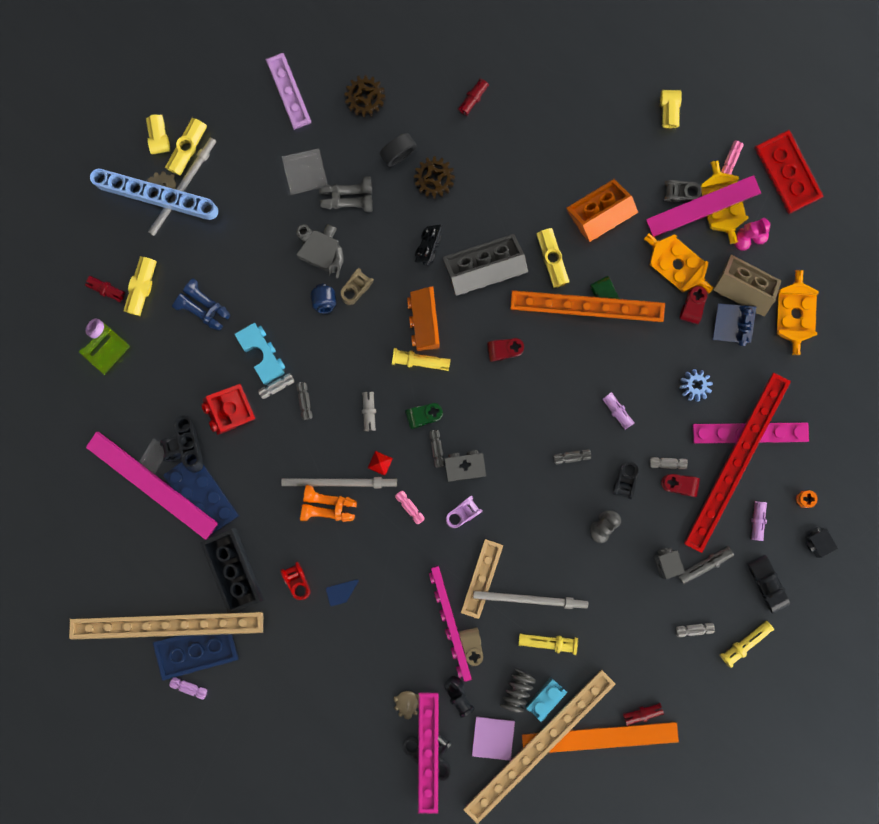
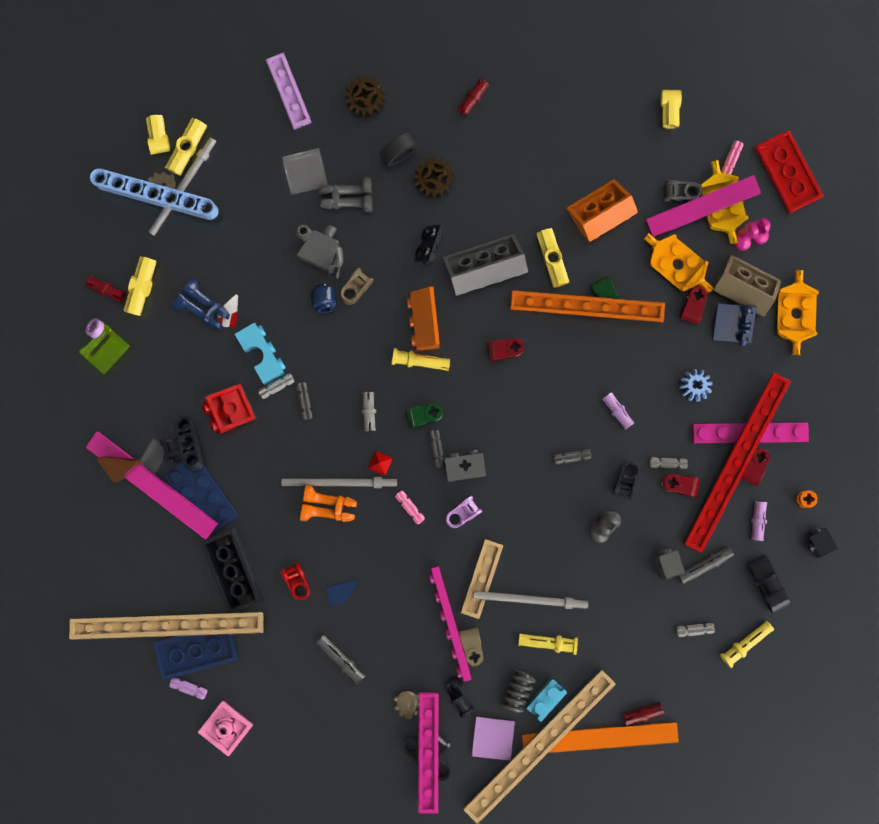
(118, 467): none -> reddish brown slope
(225, 728): none -> bright pink plate
(231, 307): none -> white sticker
(340, 659): none -> dark grey pin
(755, 469): none -> dark red piece

